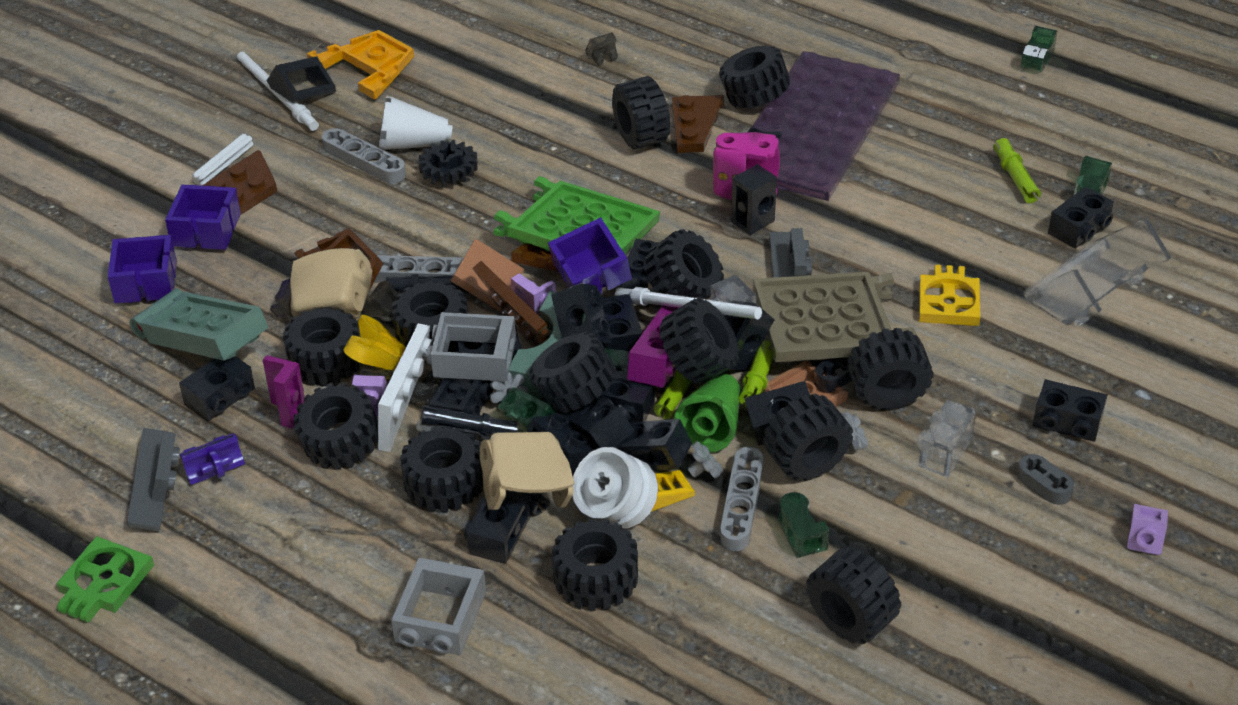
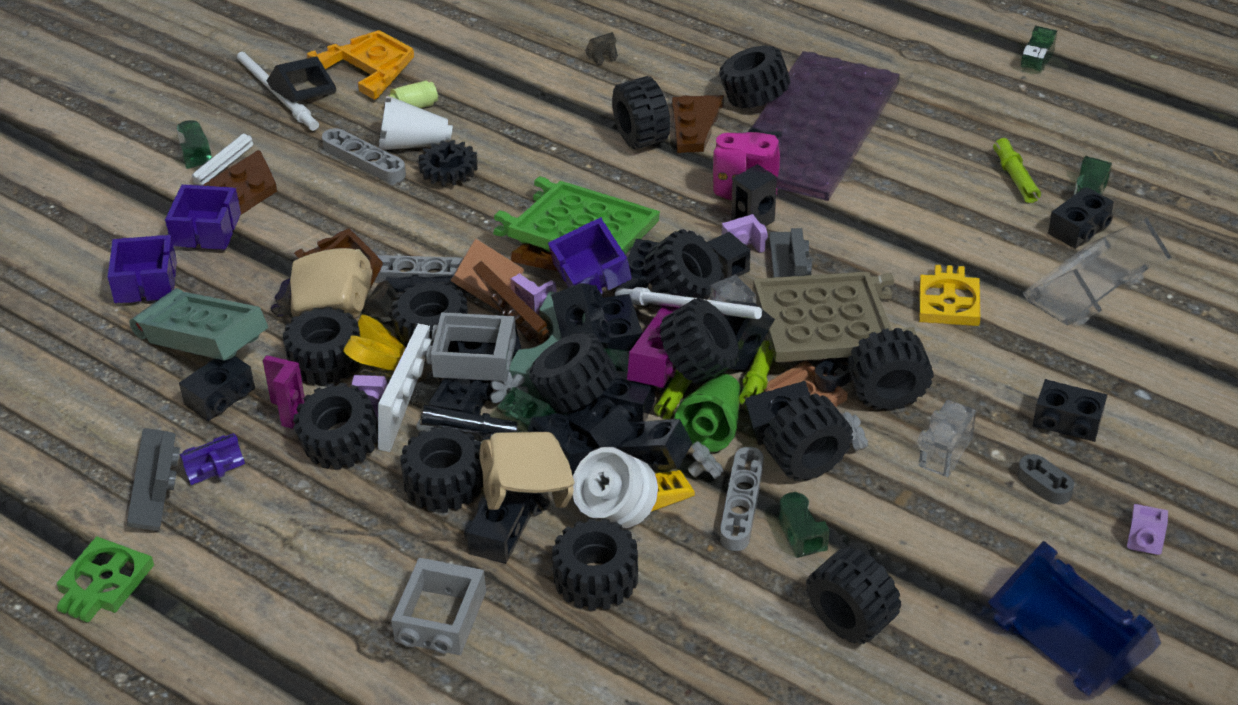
(193, 144): none -> clear green leg
(417, 94): none -> yellowish green head
(732, 254): none -> black brick
(748, 231): none -> lavender bracket
(1073, 622): none -> clear blue windscreen

